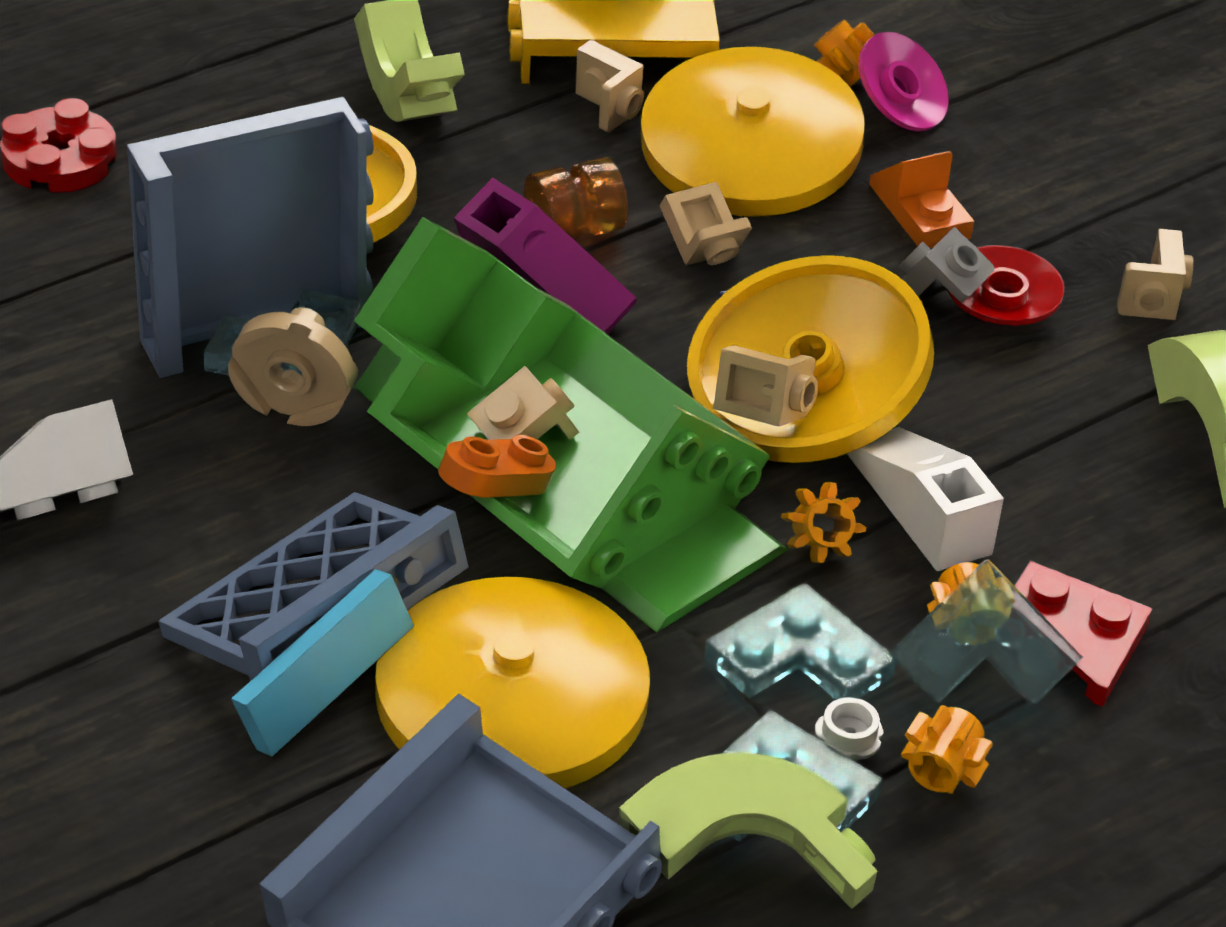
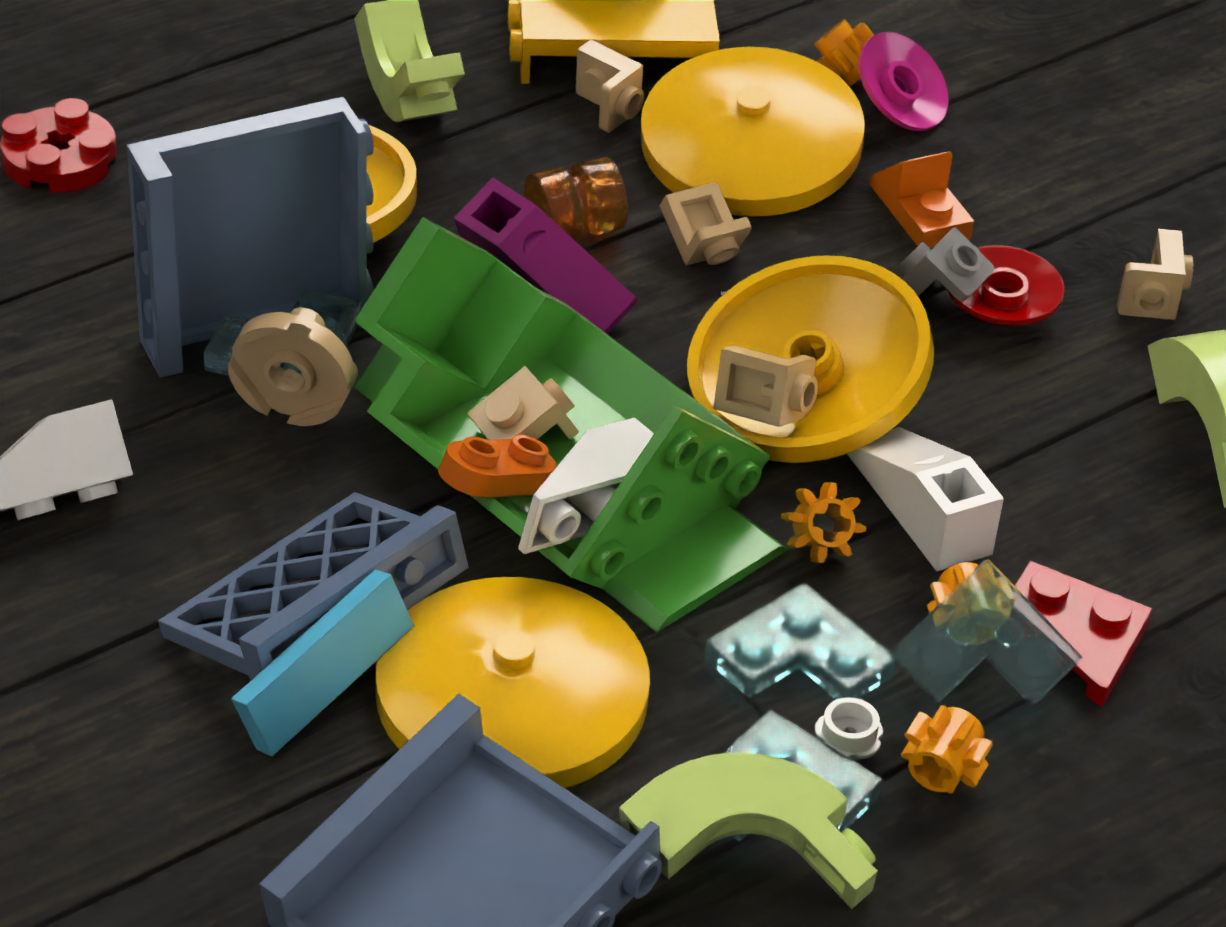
(582, 484): none -> white slope

